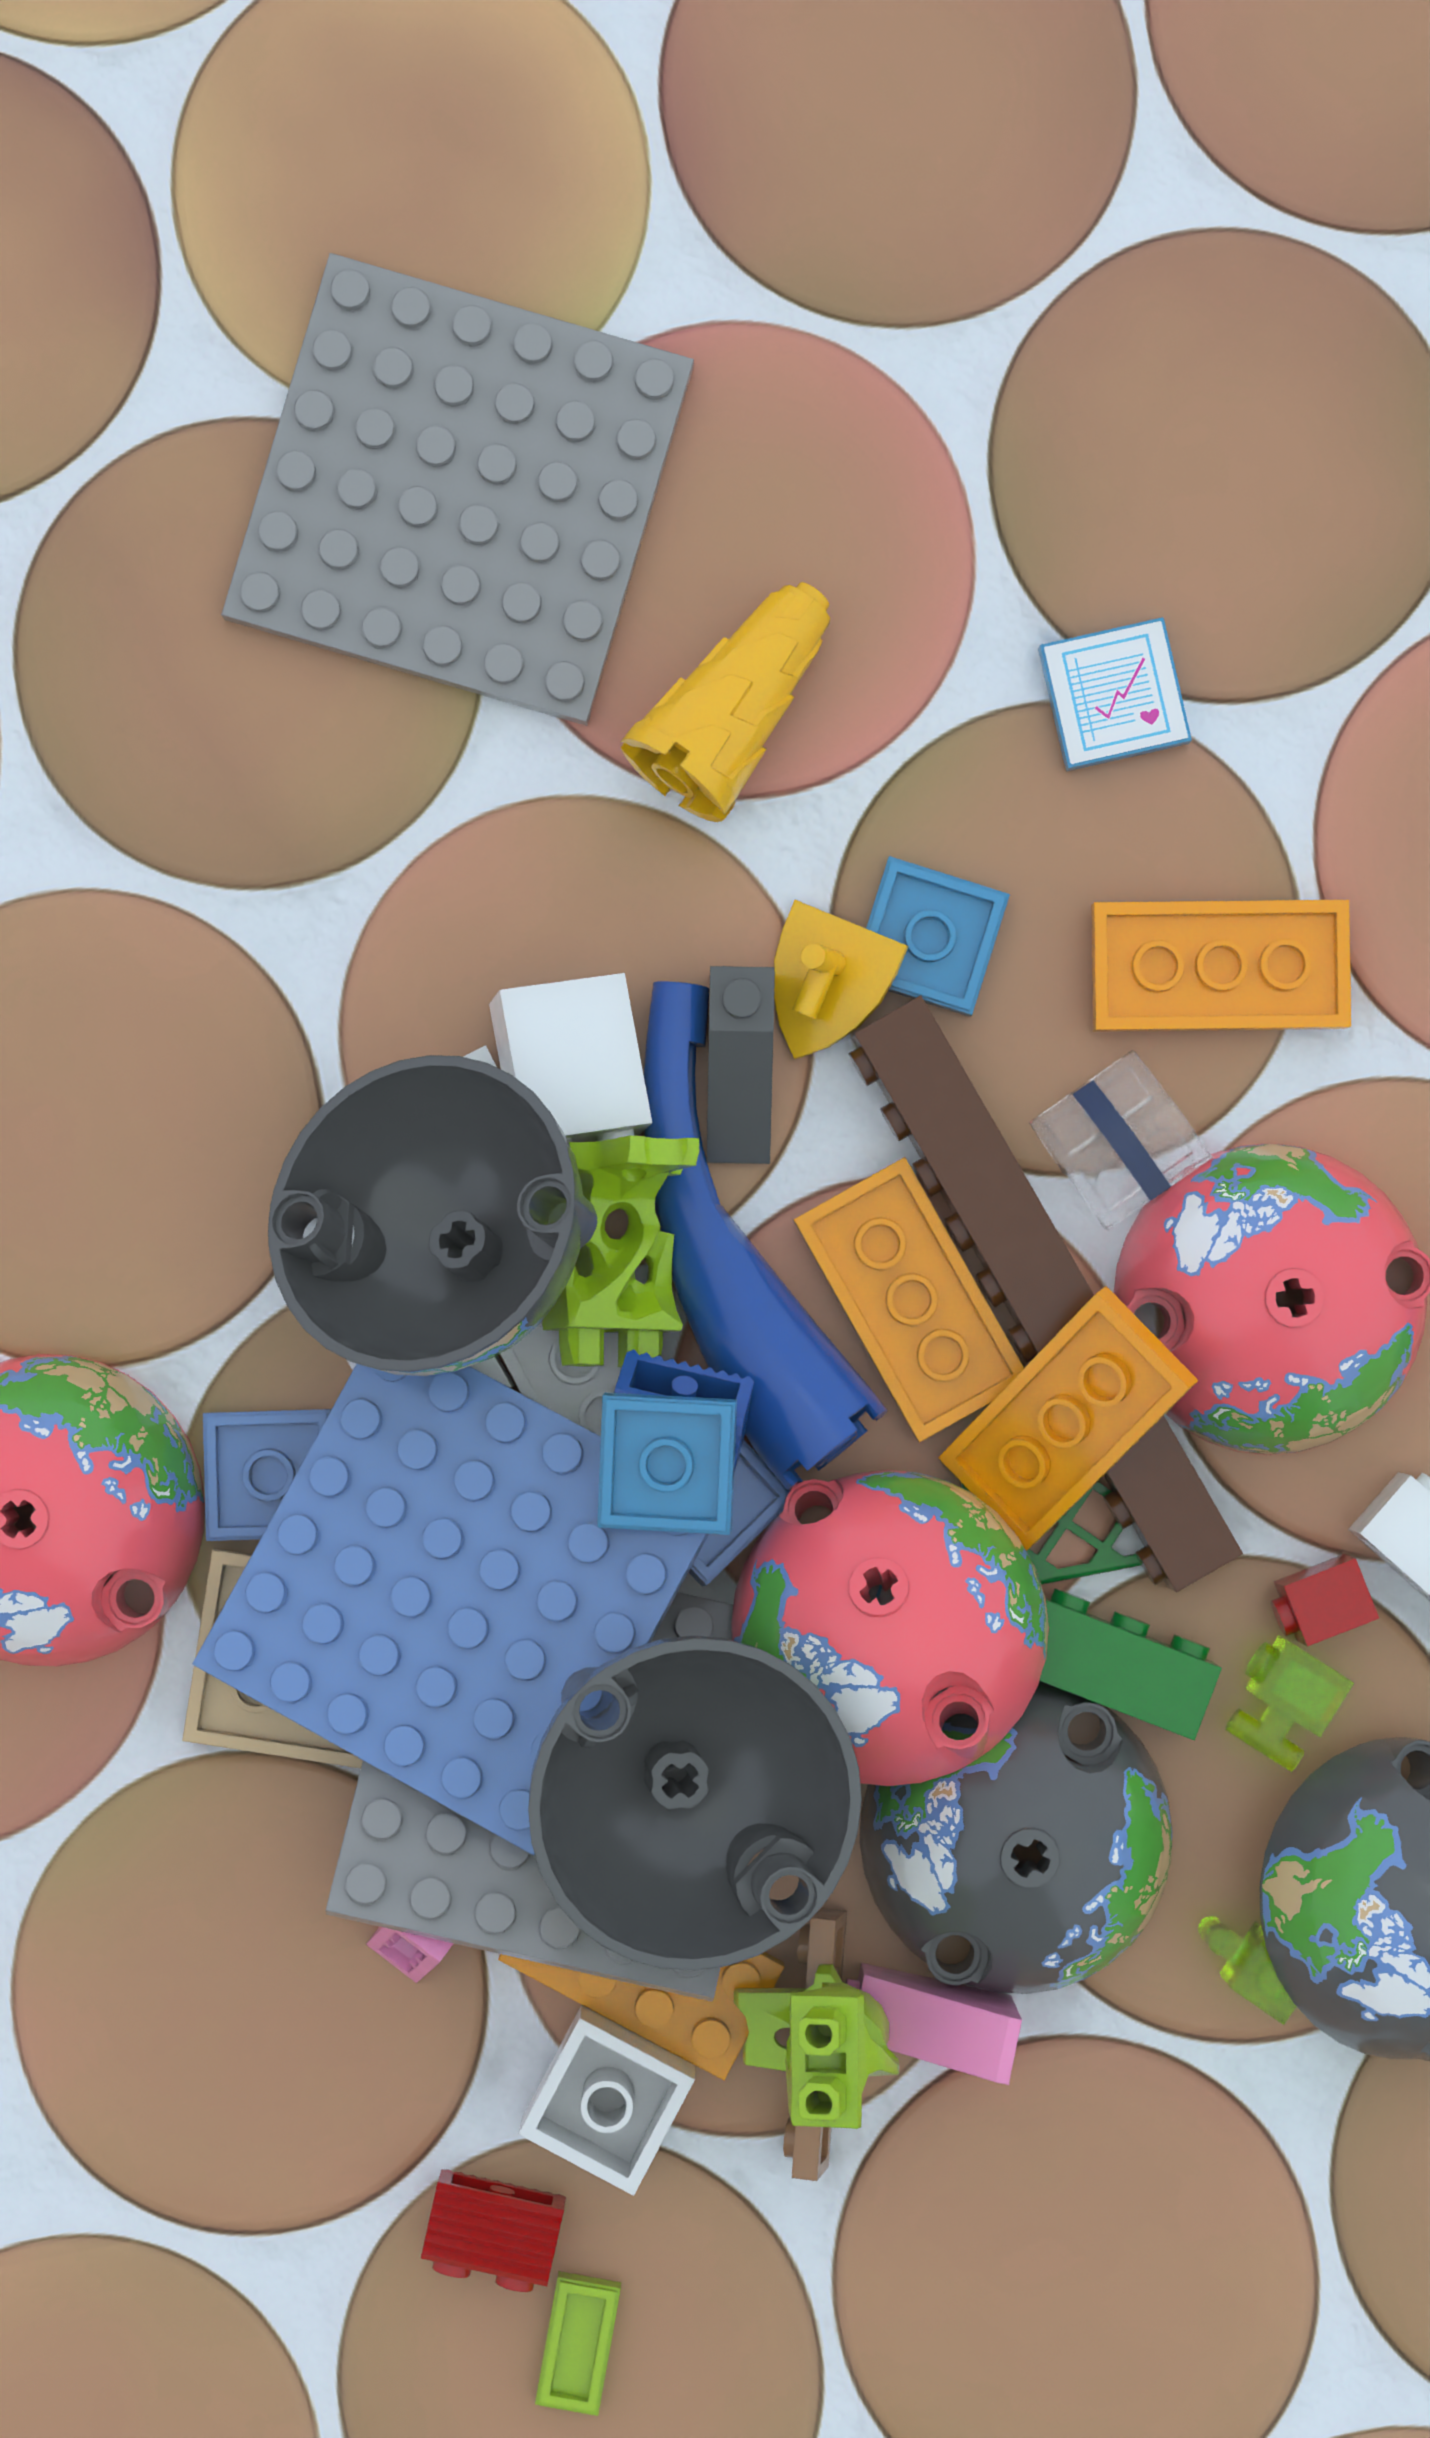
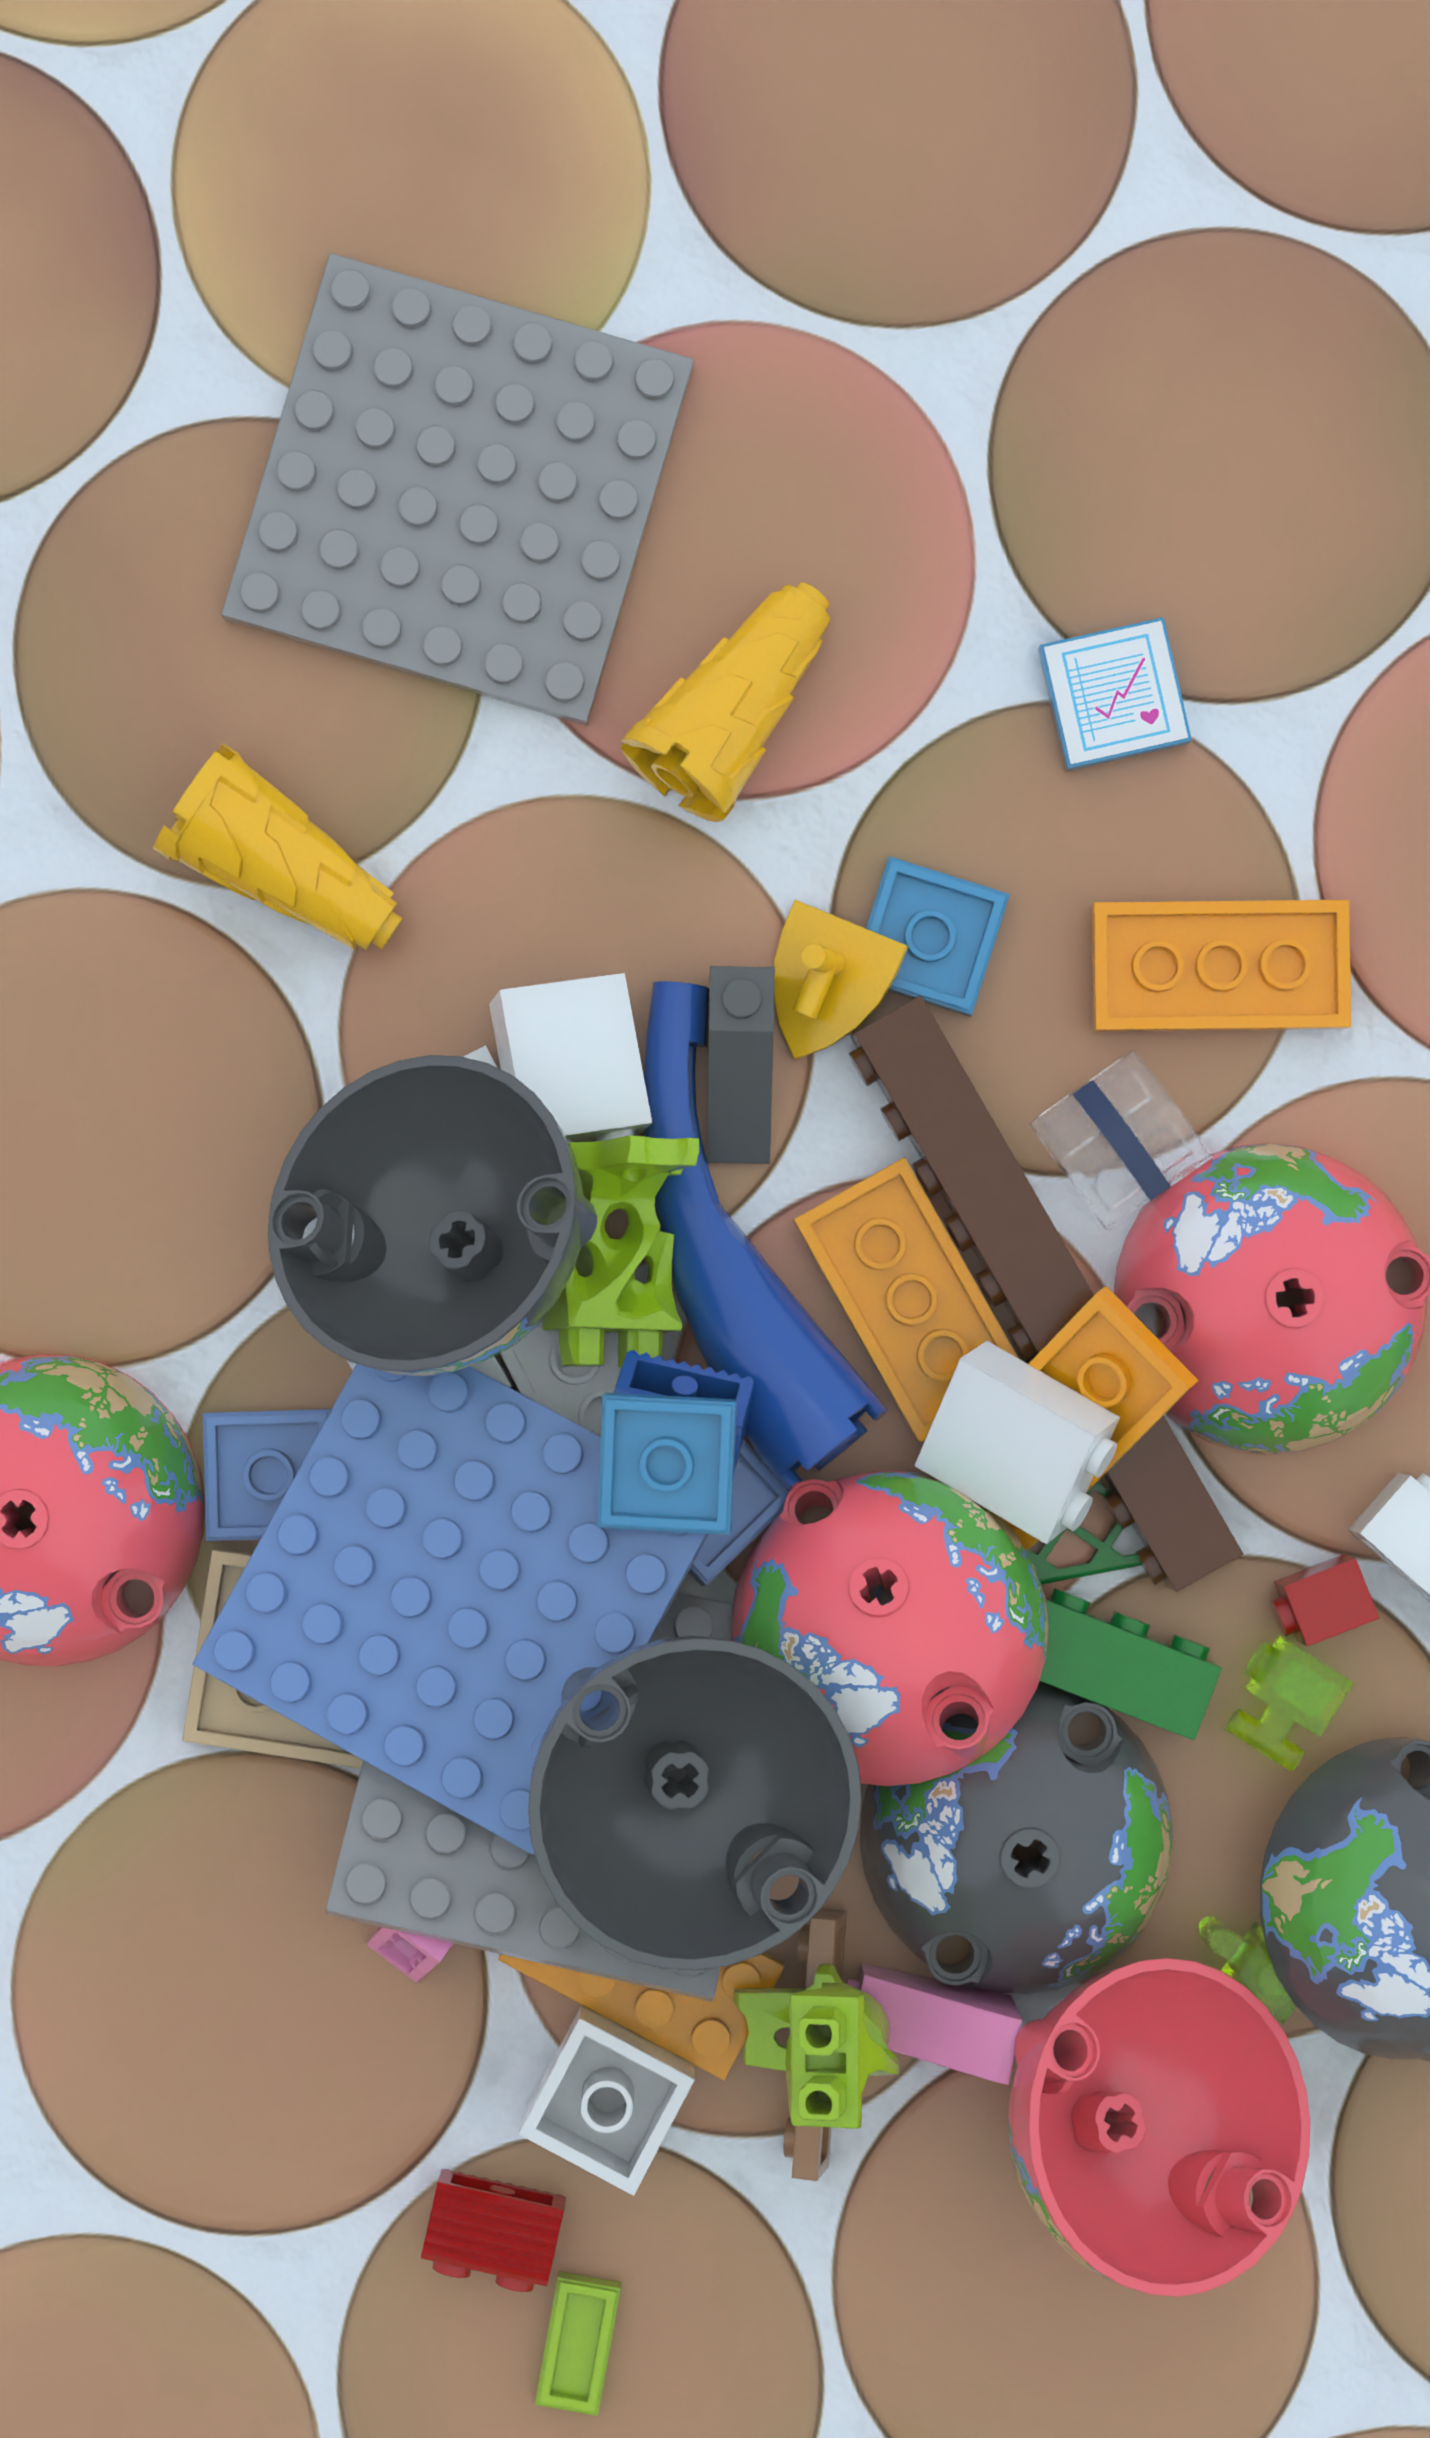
(267, 850): none -> yellow cone
(1018, 1442): none -> white brick
(1134, 2105): none -> coral piece

